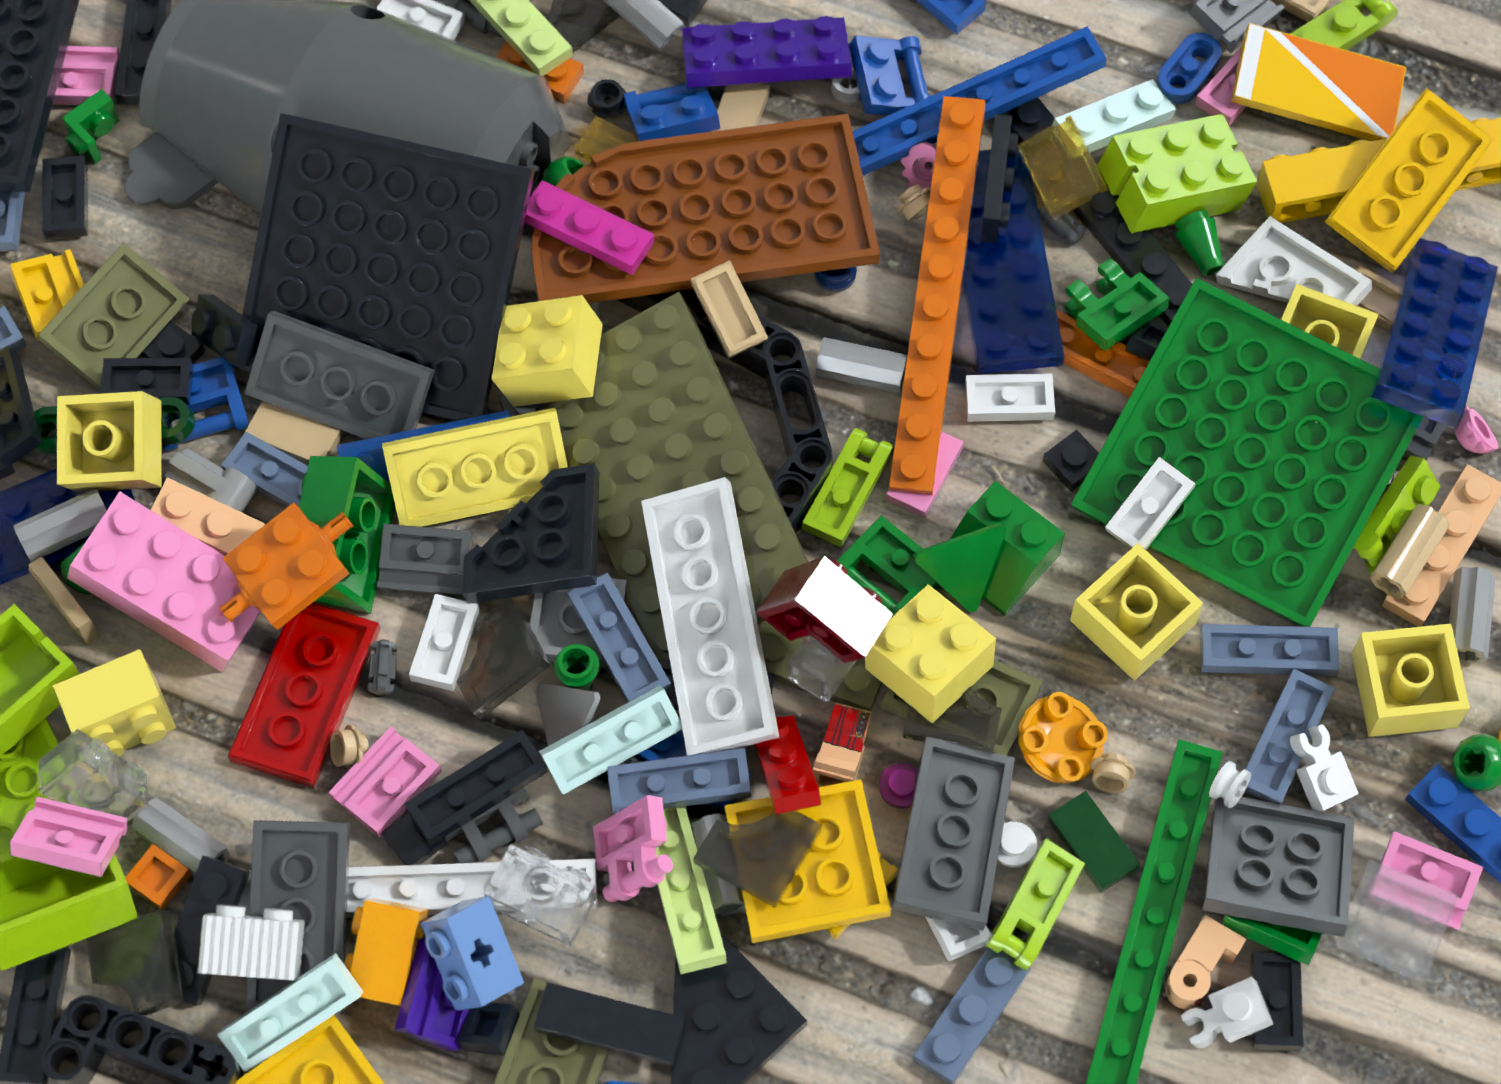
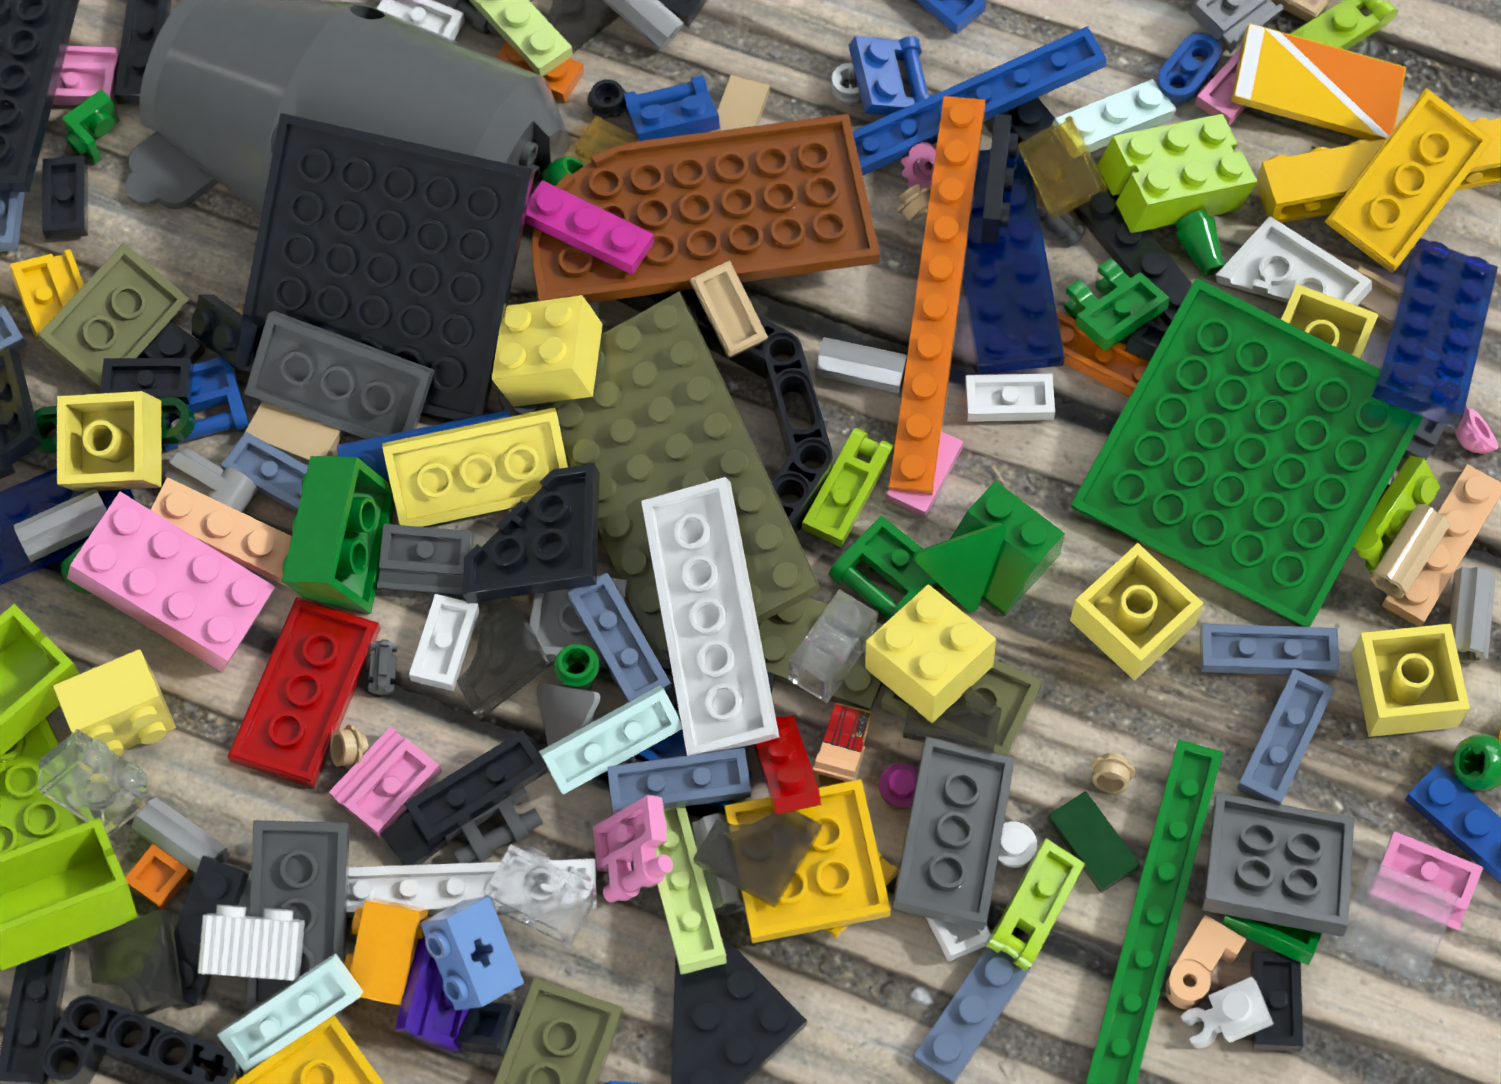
(63, 601): tan tile -> none
(68, 836): bright pink plate -> none
(285, 566): orange plate -> none
(609, 1024): black tile -> none
(766, 52): dark purple plate -> none
(828, 606): brick -> none
(837, 279): dark blue plate -> none
(1061, 738): light orange dish -> none
(1071, 459): black plate -> none
(1150, 505): white plate -> none
(1230, 784): white bush -> none
(1325, 773): white plate -> none

